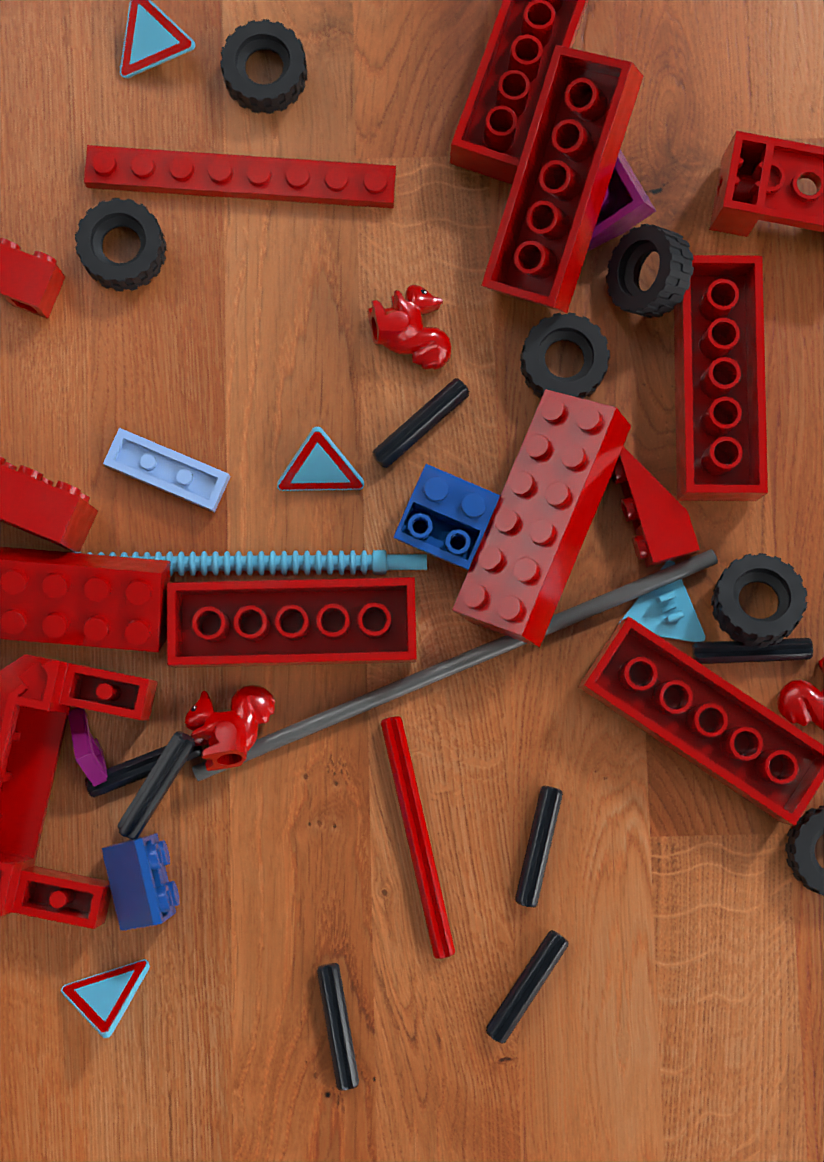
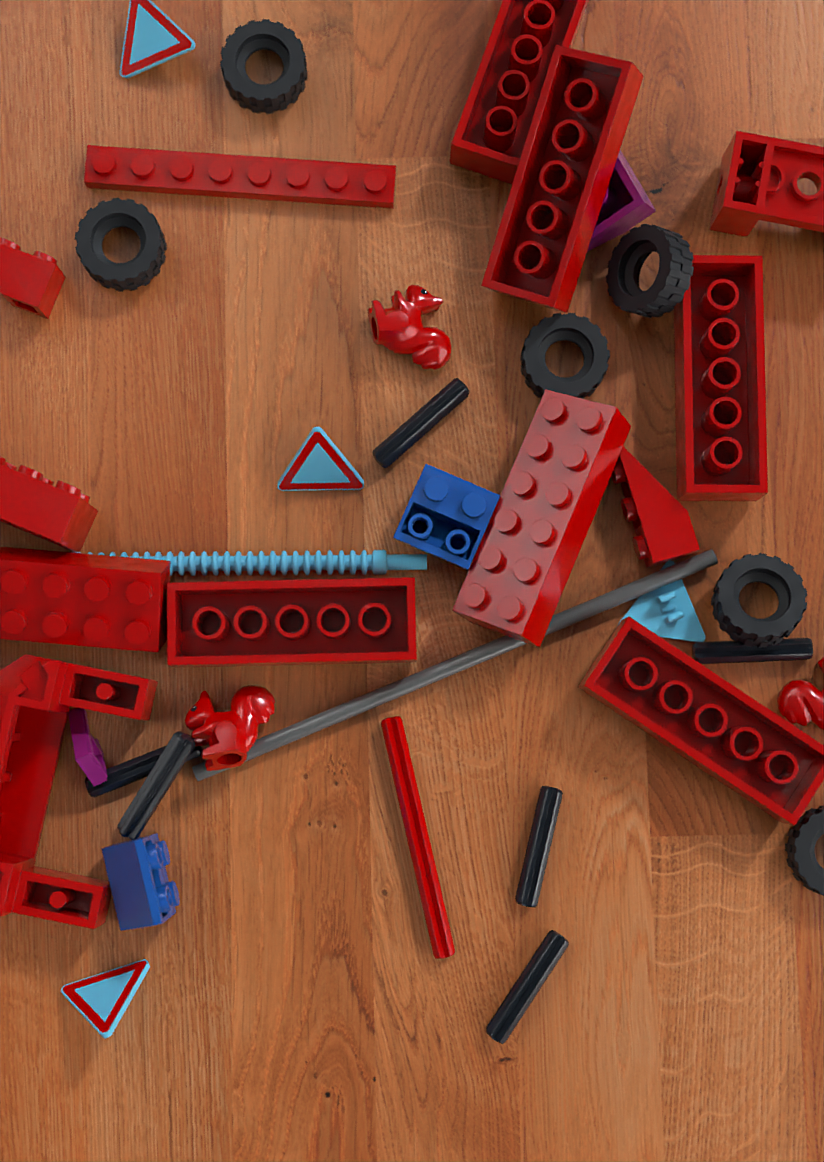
(166, 470): light blue plate -> none
(338, 1026): black axle -> none

